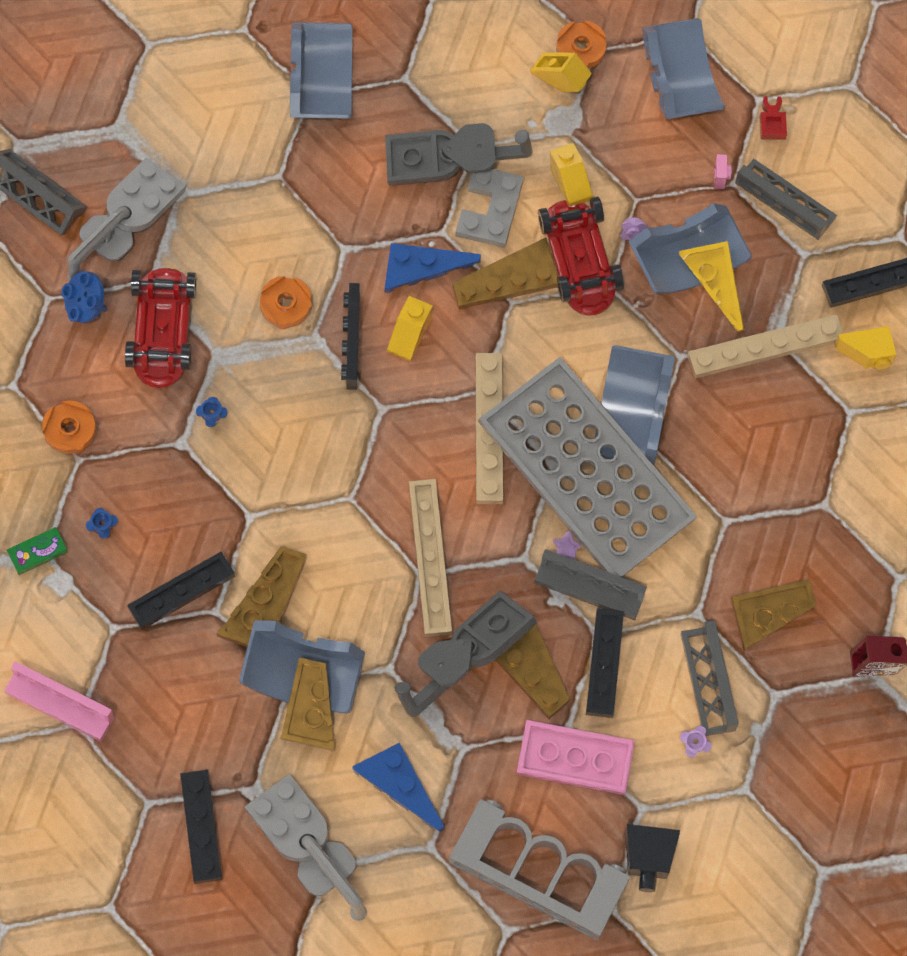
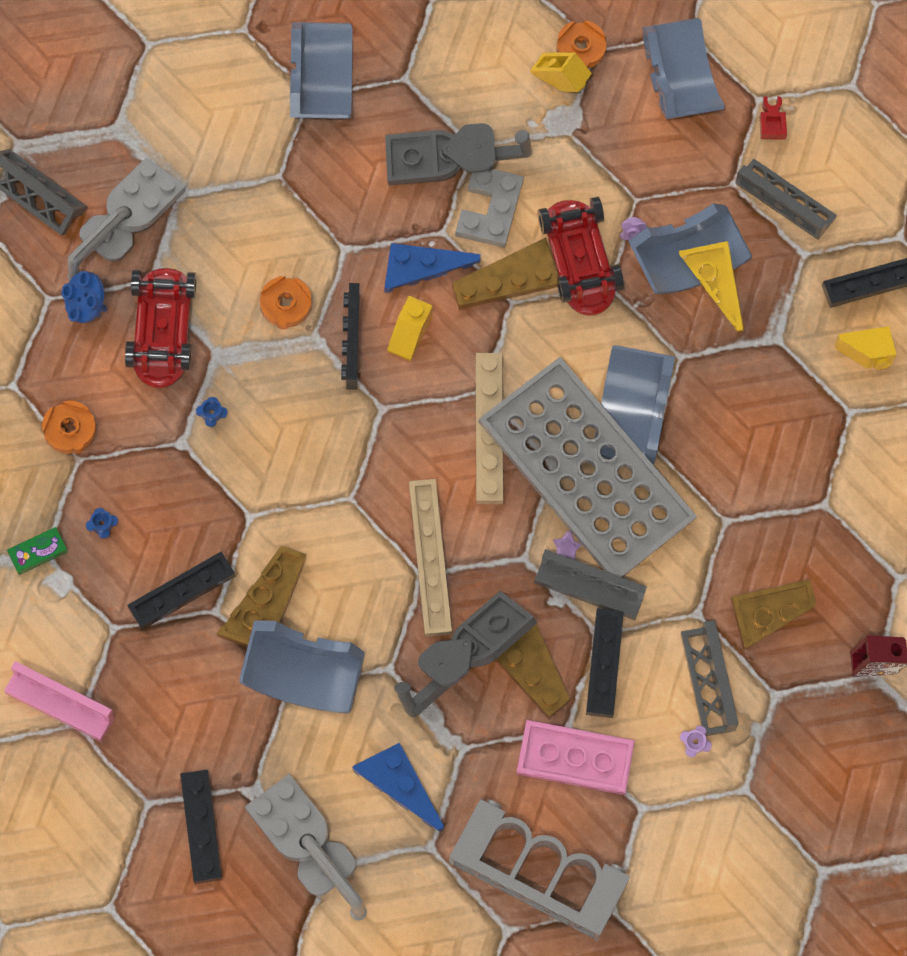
(308, 710): pearl gold wing -> none
(570, 174): yellow slope -> none
(649, 853): black torso -> none
(722, 171): bright pink plate -> none
(764, 346): tan plate -> none

